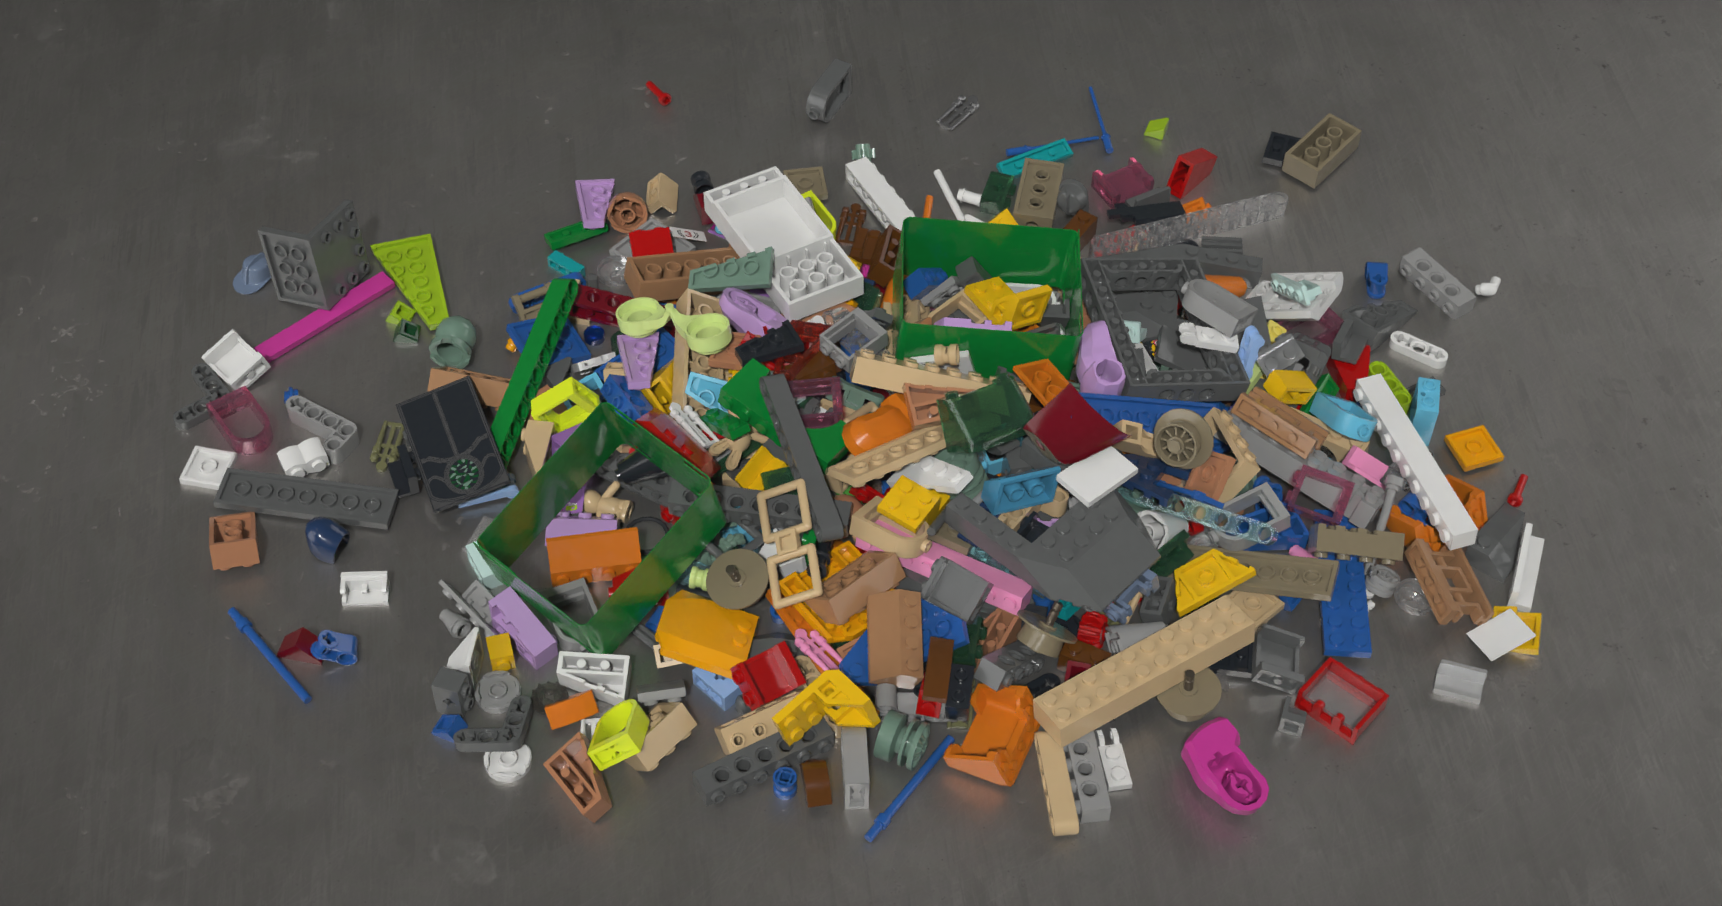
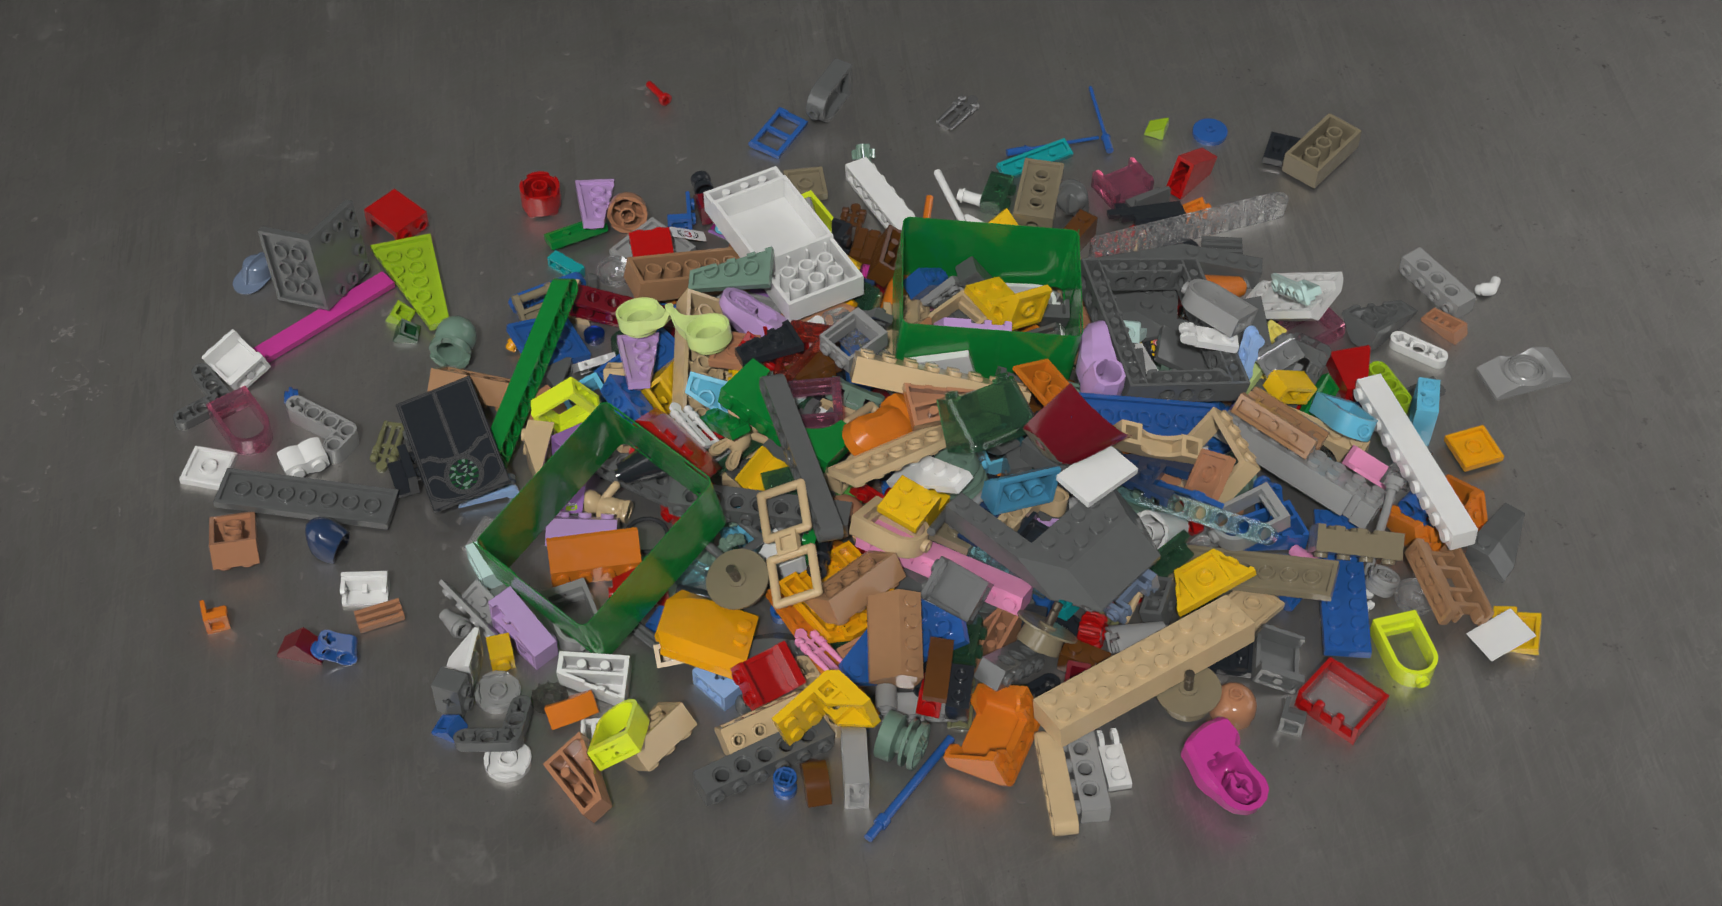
(215, 619): none -> orange panel
(245, 627): blue bar -> none
(379, 612): none -> nougat tile
(397, 215): none -> red panel
(540, 194): none -> red brick
(662, 193): tan panel -> none
(667, 690): light grey tile -> none
(684, 220): none -> blue bracket
(698, 578): yellowish green wheel -> none
(755, 144): none -> blue window
(842, 234): none -> black bracket
(946, 354): tan wheel -> none
(1183, 438): dark tan piece -> none
(1209, 132): none -> blue piece
(1236, 705): none -> nougat cylinder
(1299, 477): clear pink window -> none
(1348, 346): dark grey panel -> none
(1376, 278): blue piece -> none
(1398, 624): none -> neon yellow window
(1452, 329): none -> nougat slope
(1459, 681): light grey panel -> none
(1515, 499): red piece -> none
(1522, 373): none -> light grey slope
(1525, 570): white fence -> none

